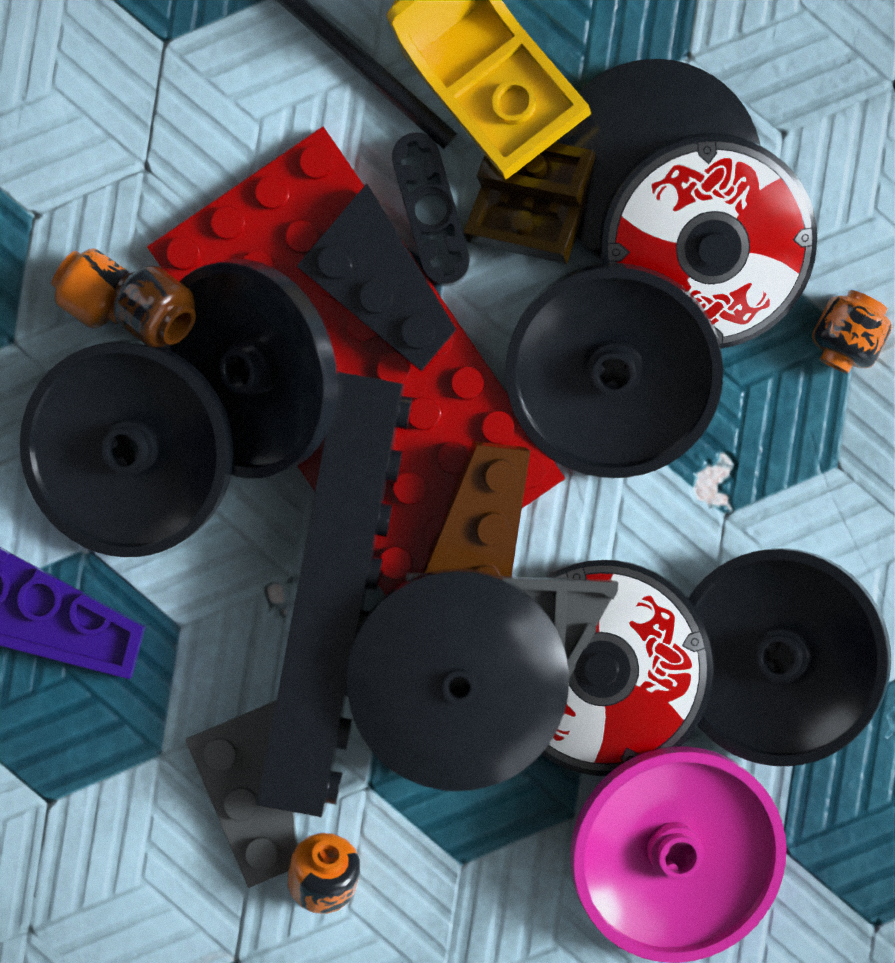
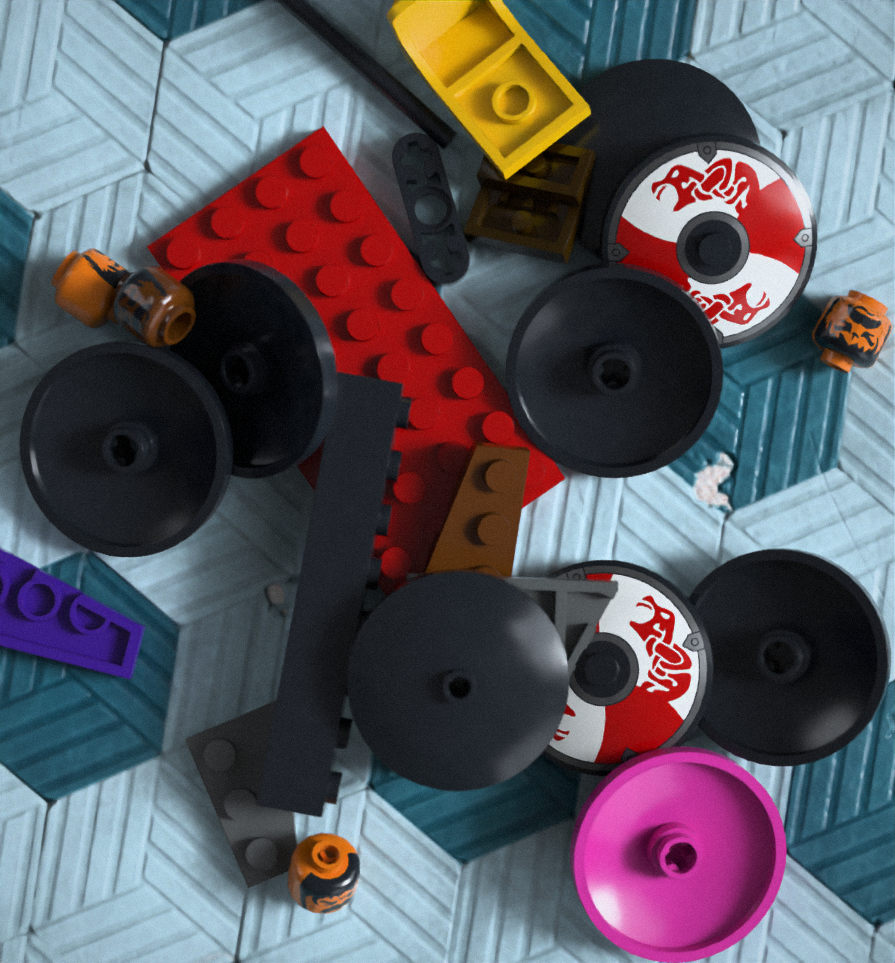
(378, 281): black wing -> none

